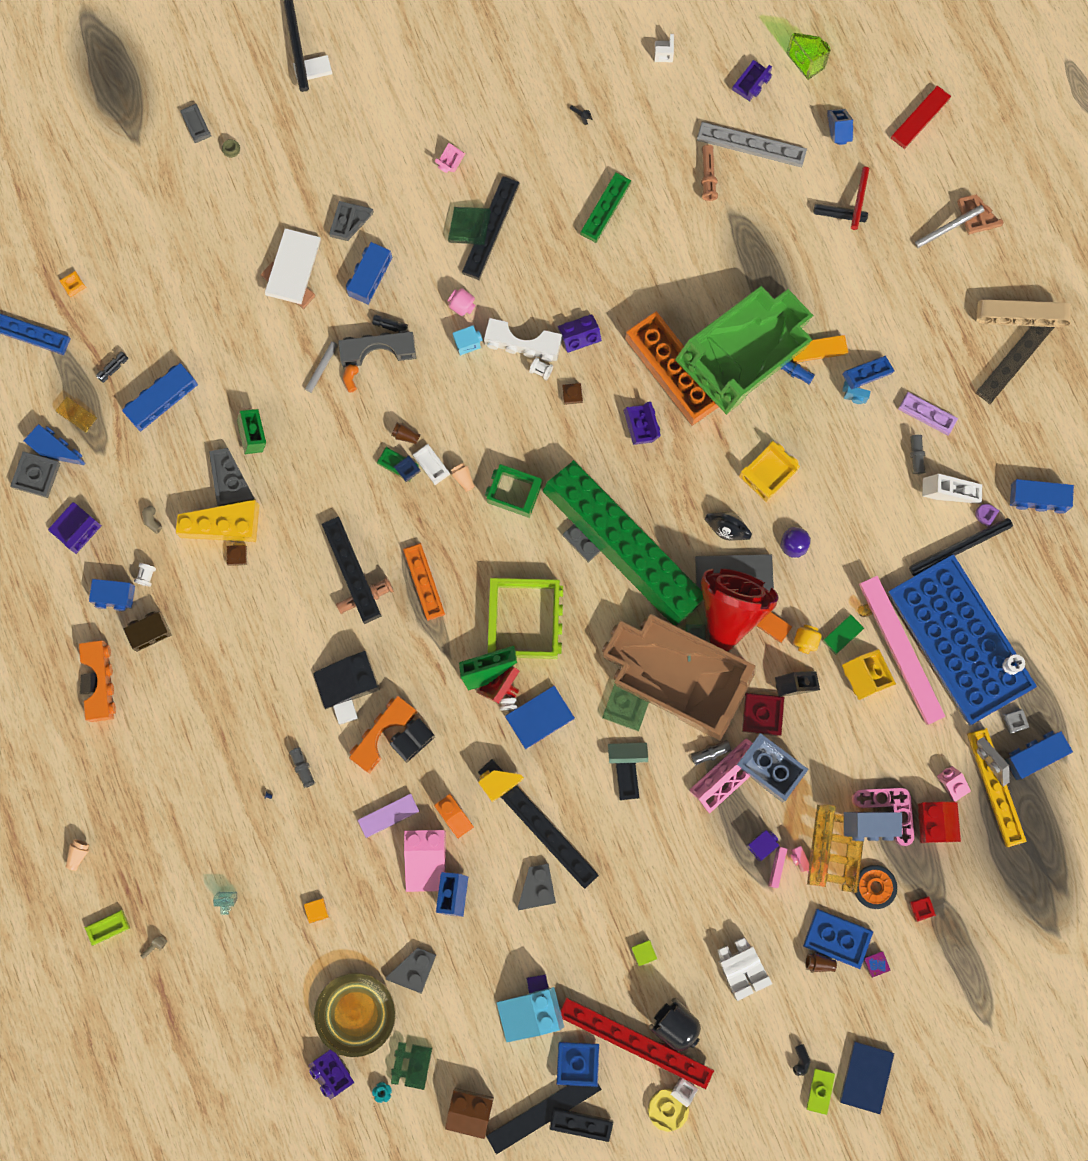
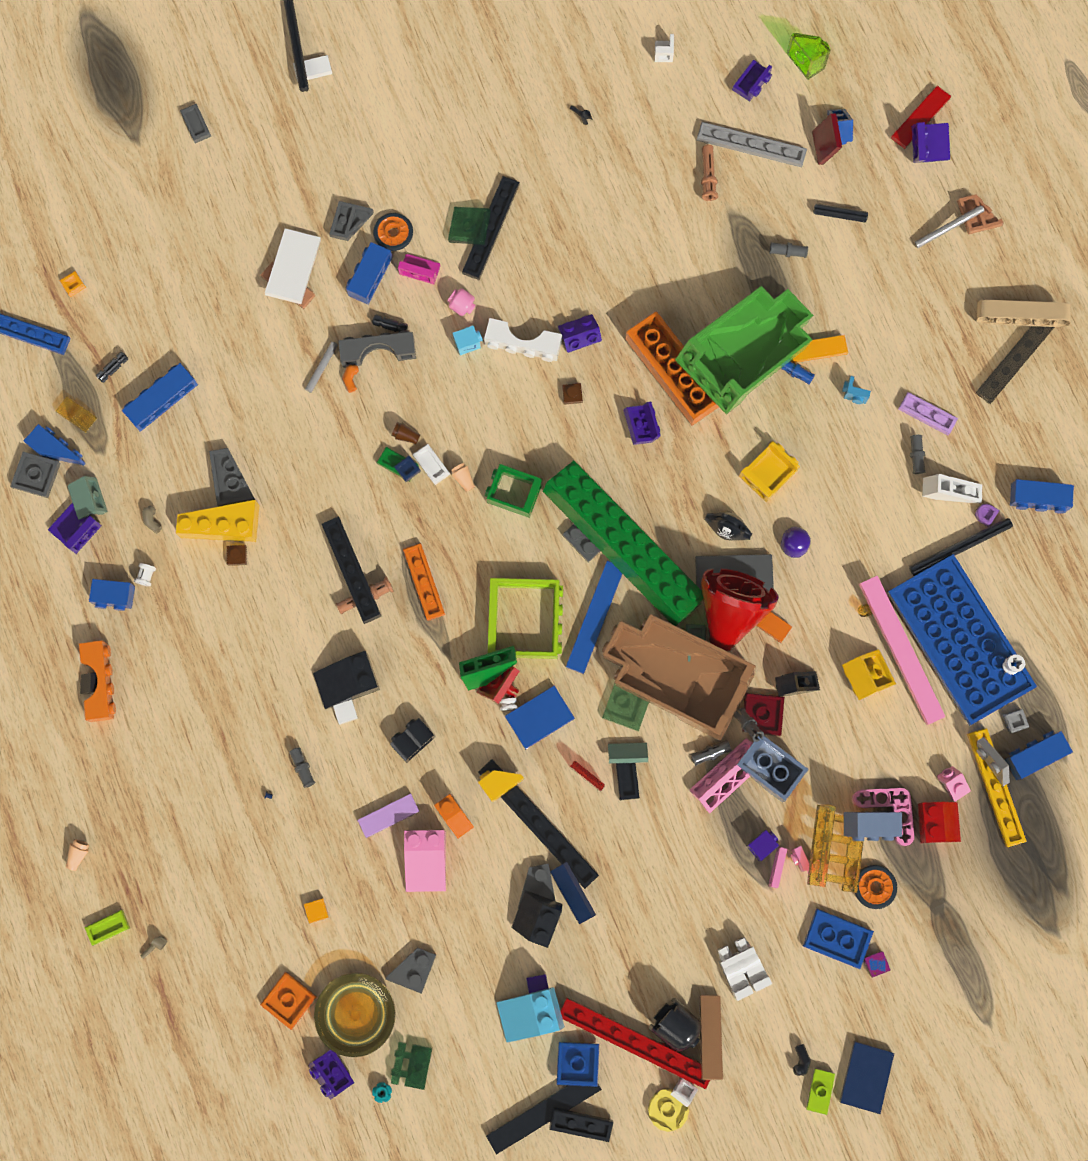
(87, 497): none -> sand green panel
(147, 631): dark brown brick -> none
(225, 900): clear light blue tile -> none
(231, 148): olive plate -> none
(251, 431): green brick -> none
(288, 1000): none -> orange tile
(389, 221): none -> wheel
(397, 714): orange arch -> none
(419, 269): none -> dark pink panel
(450, 158): bright pink bracket -> none
(452, 894): blue brick -> none
(469, 1113): reddish brown slope -> none
(537, 918): none -> black slope
(541, 368): white bush -> none
(573, 893): none -> dark blue tile
(587, 776): none -> clear red tile
(594, 618): none -> blue tile
(605, 207): green plate -> none
(644, 953): lime tile -> none
(711, 1038): none -> medium nougat tile
(749, 724): none -> dark grey pin
(788, 249): none -> dark grey pin
(807, 639): yellow head -> none
(819, 963): reddish brown cone -> none
(827, 139): none -> dark red tile
(843, 634): green tile -> none
(860, 198): red bar -> none
(868, 372): blue tile -> none
(922, 908): red tile -> none
(930, 142): none -> dark purple bracket

